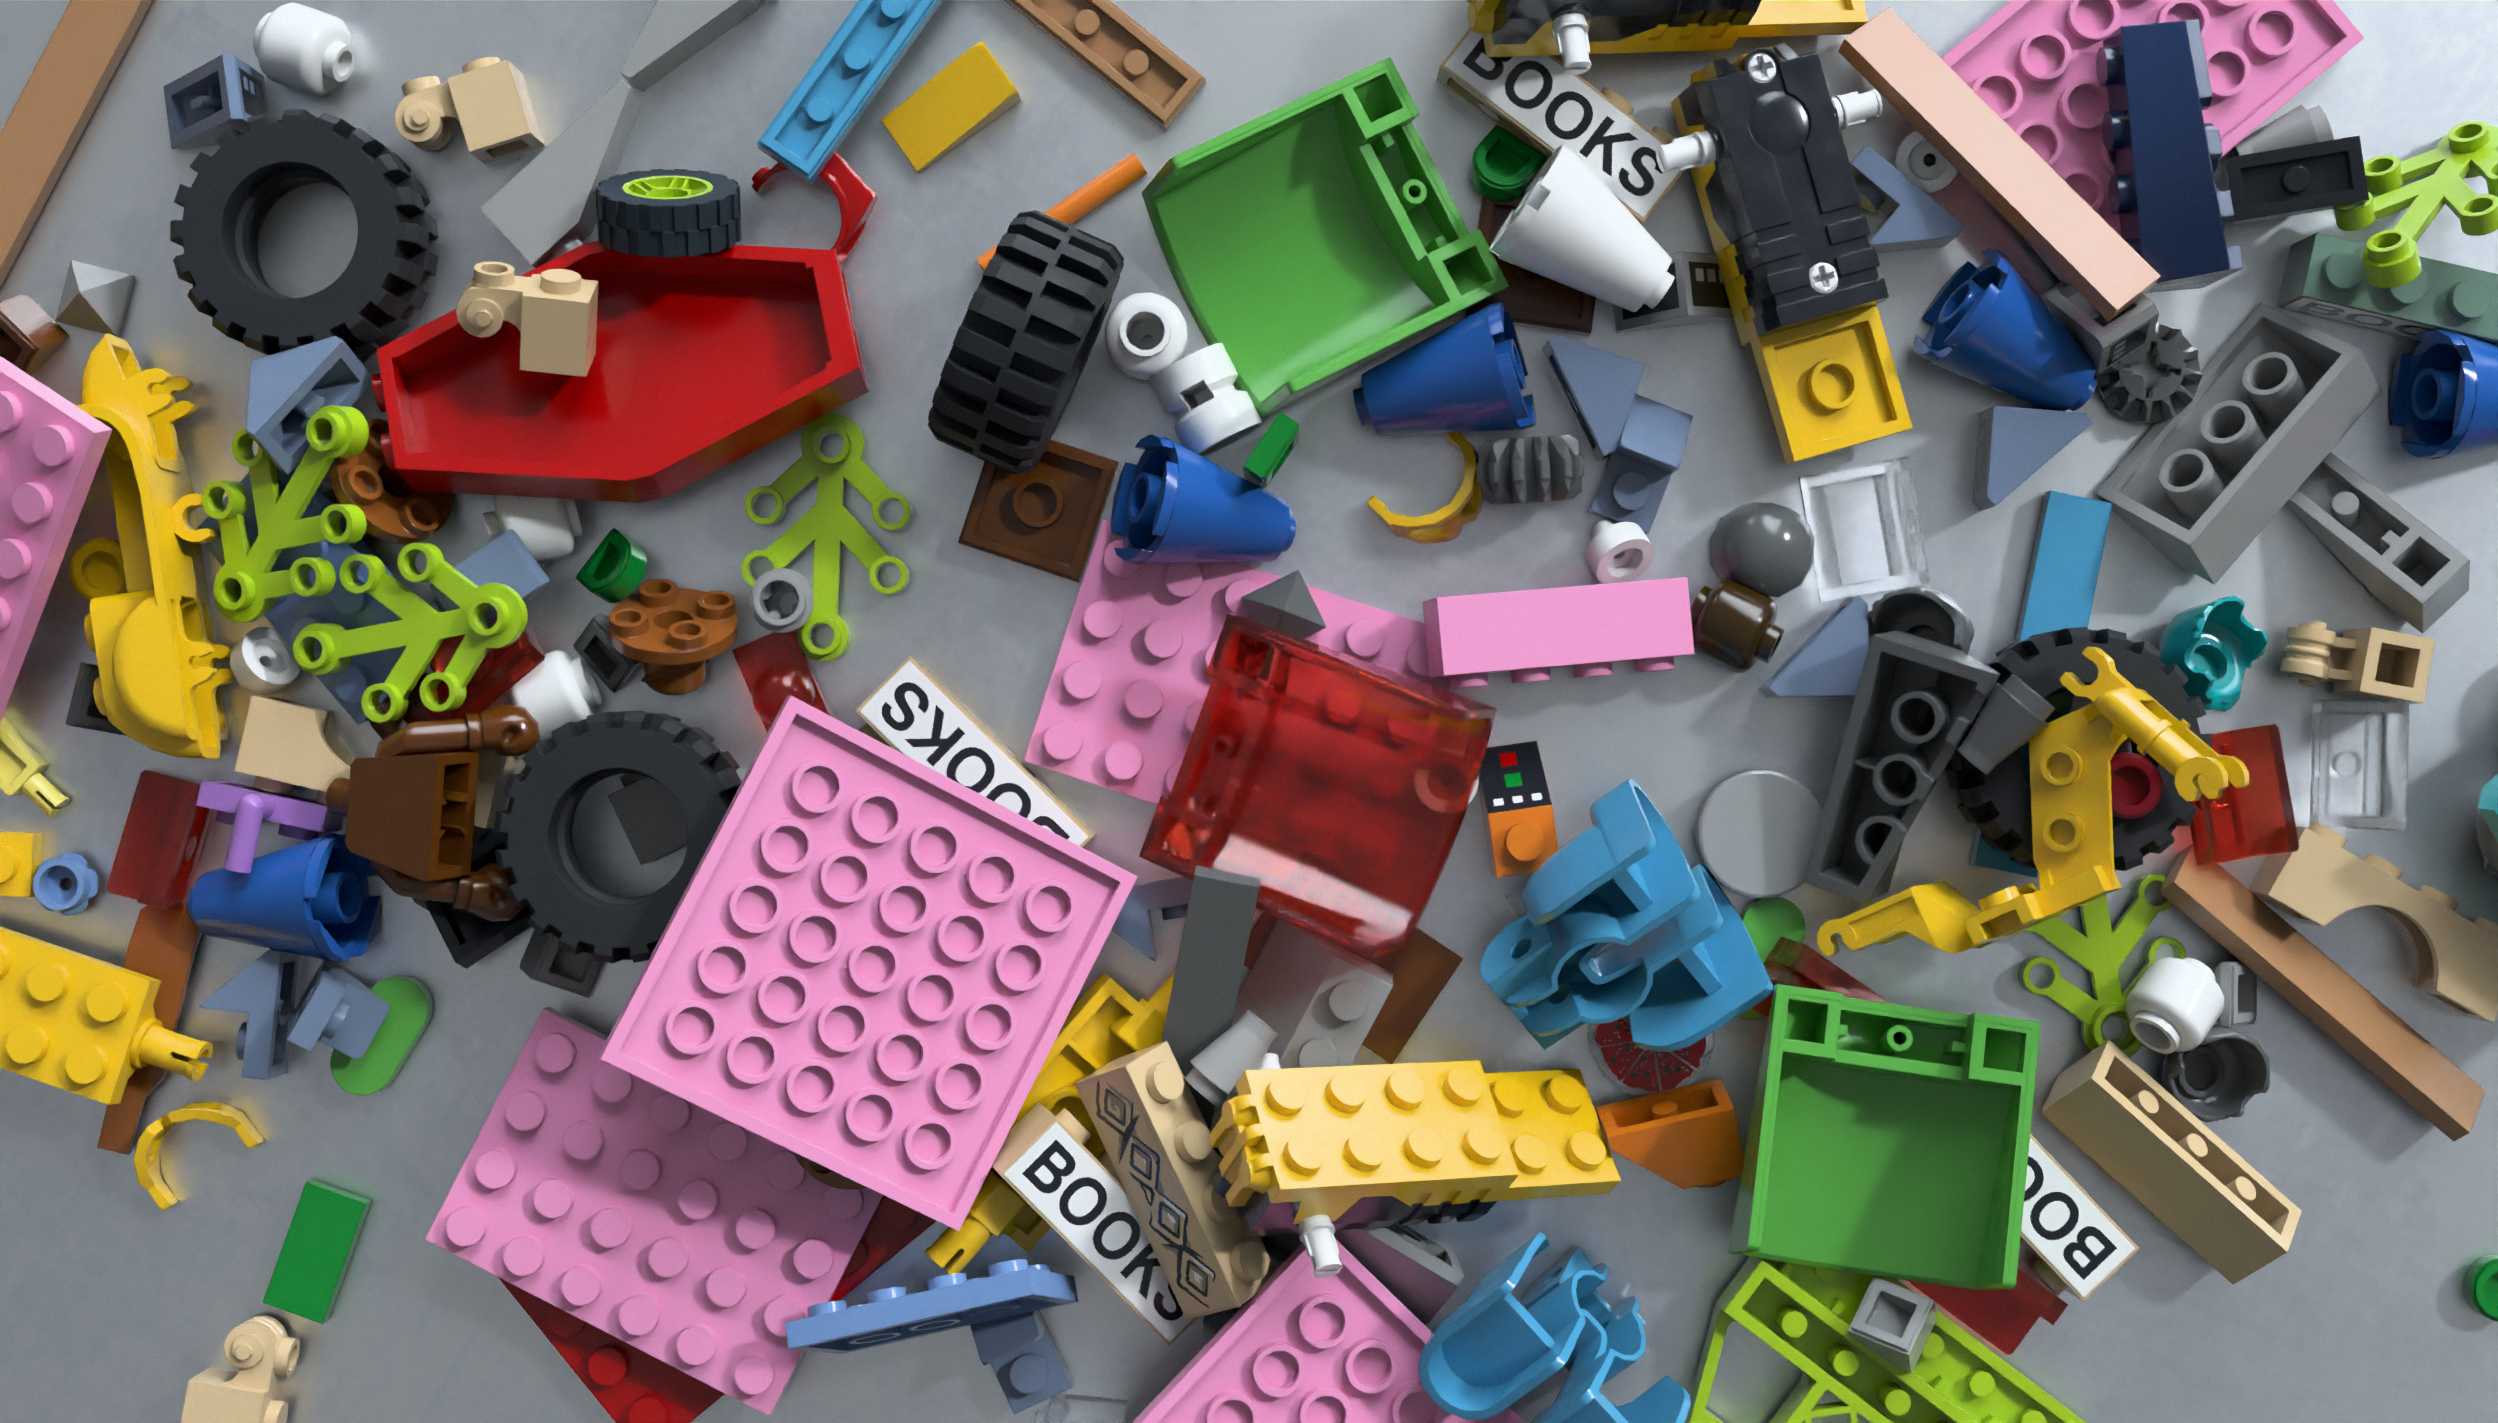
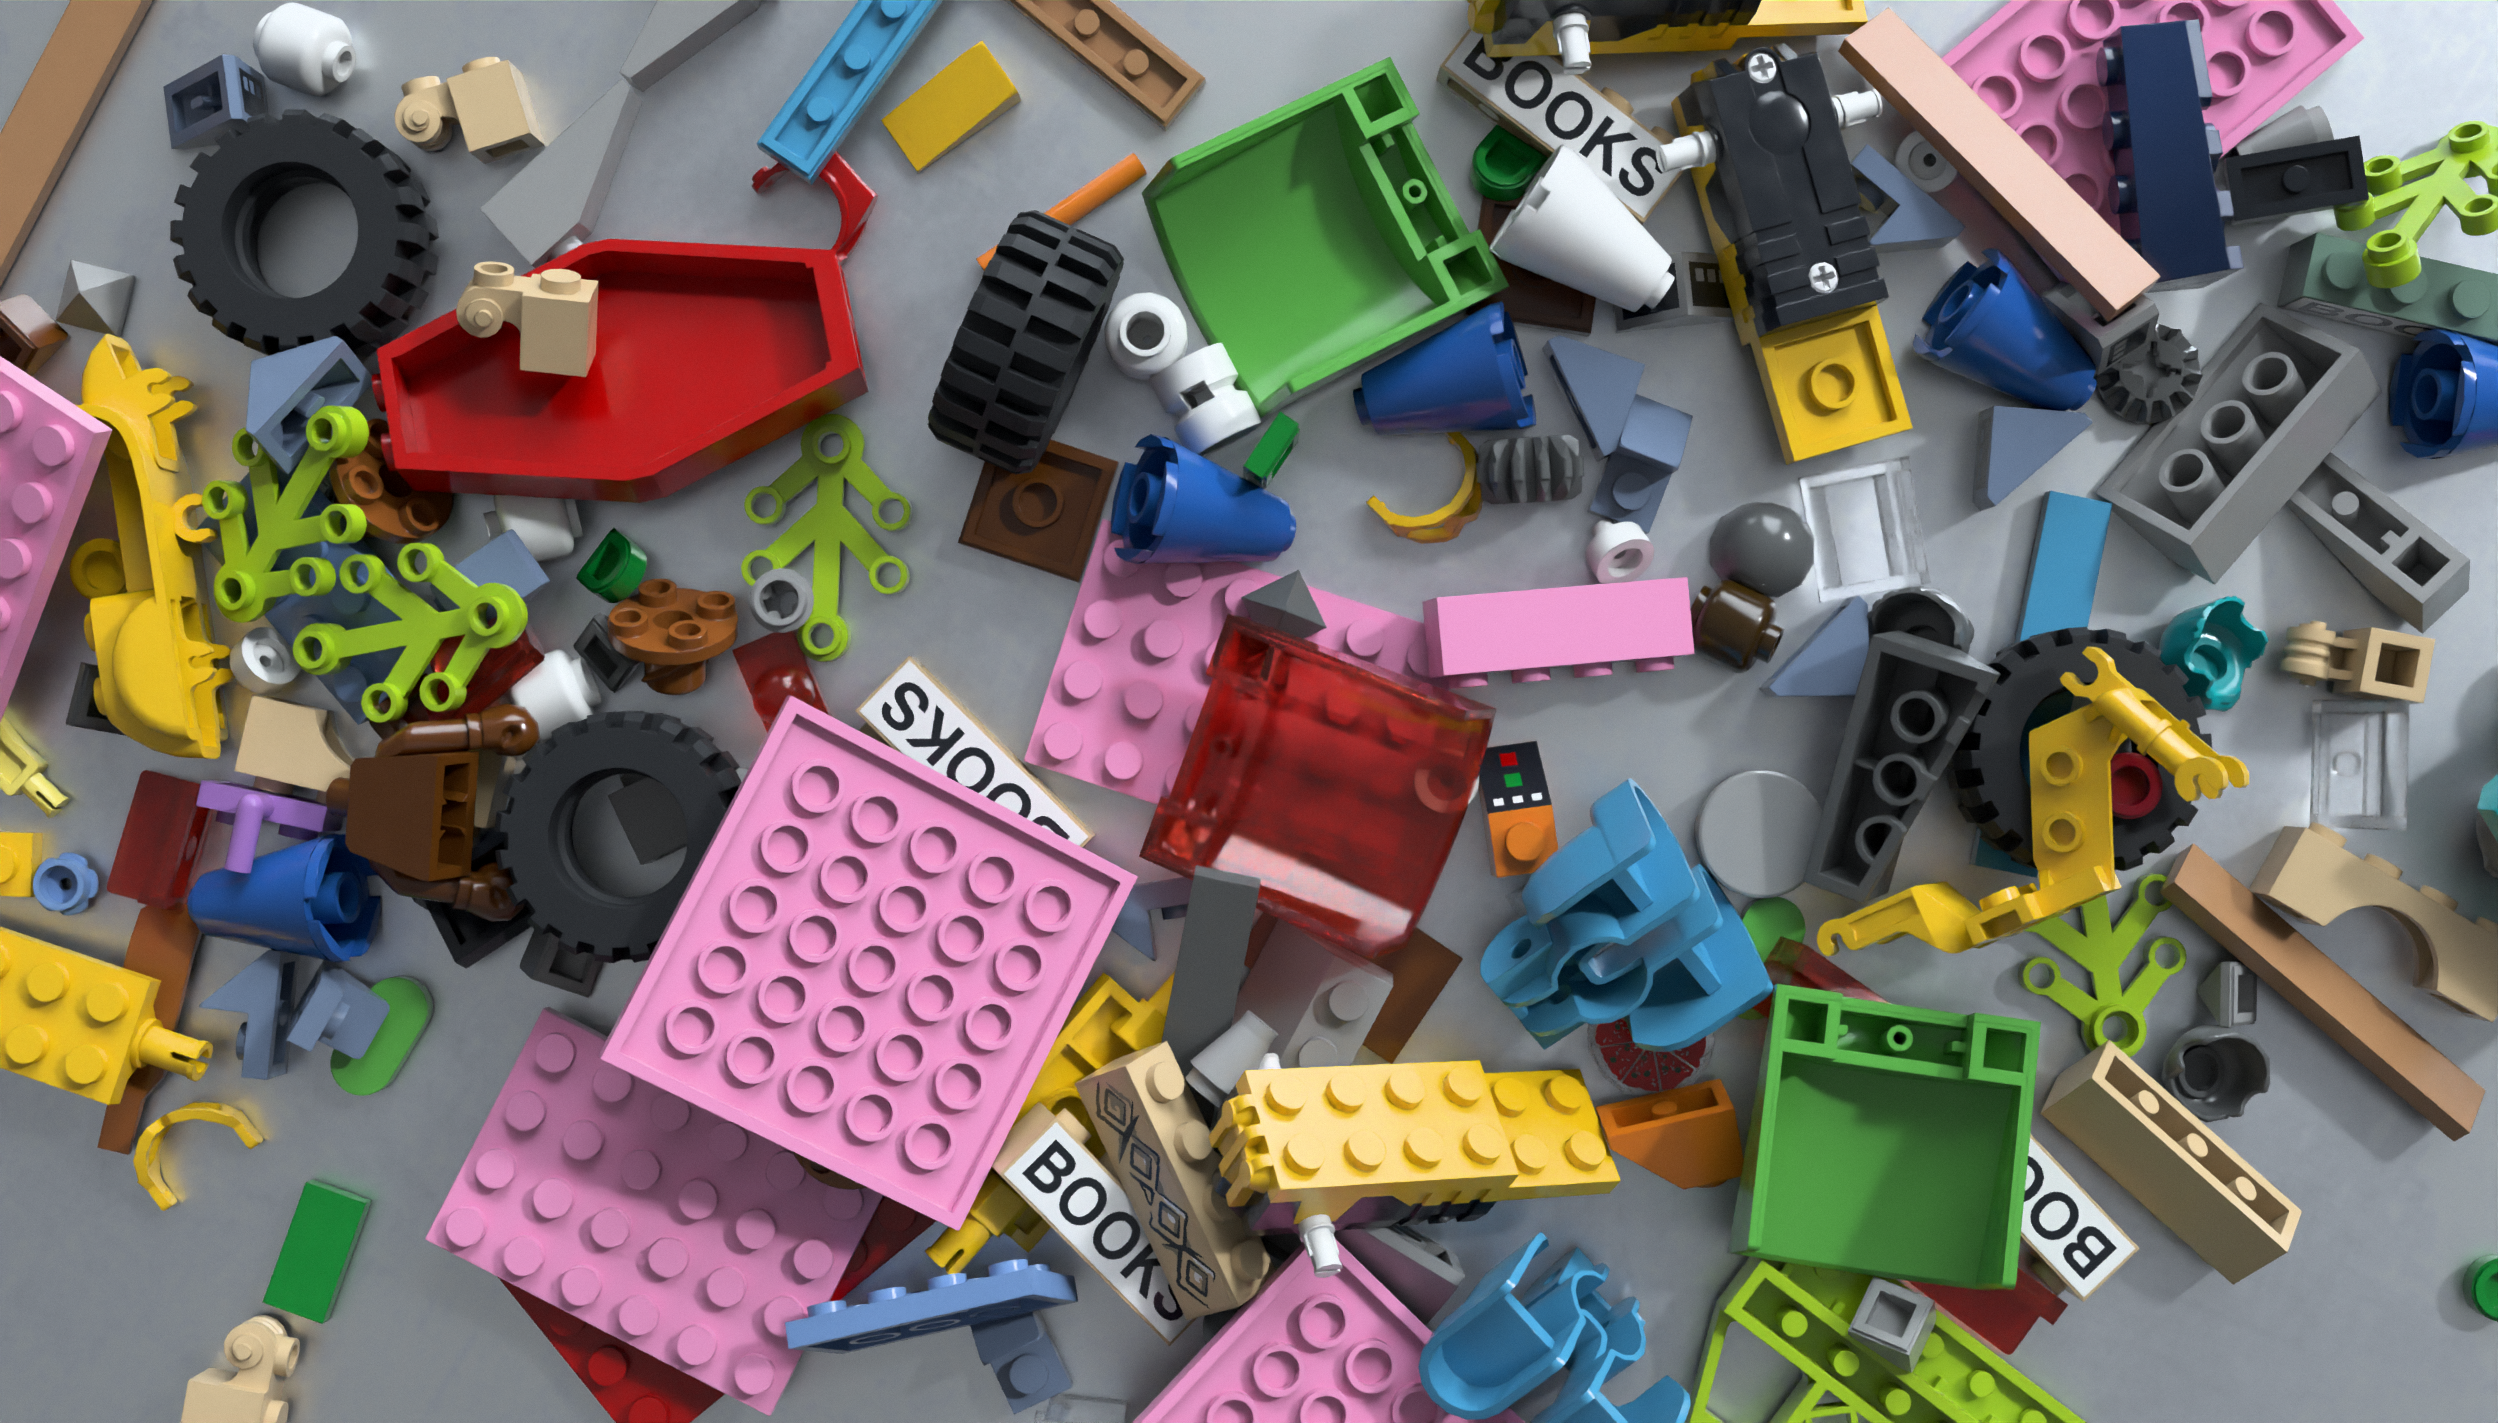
(668, 213): black wheel -> none
(2005, 724): dark grey cone -> none
(2174, 1005): white head -> none
(2251, 818): clear red panel -> none

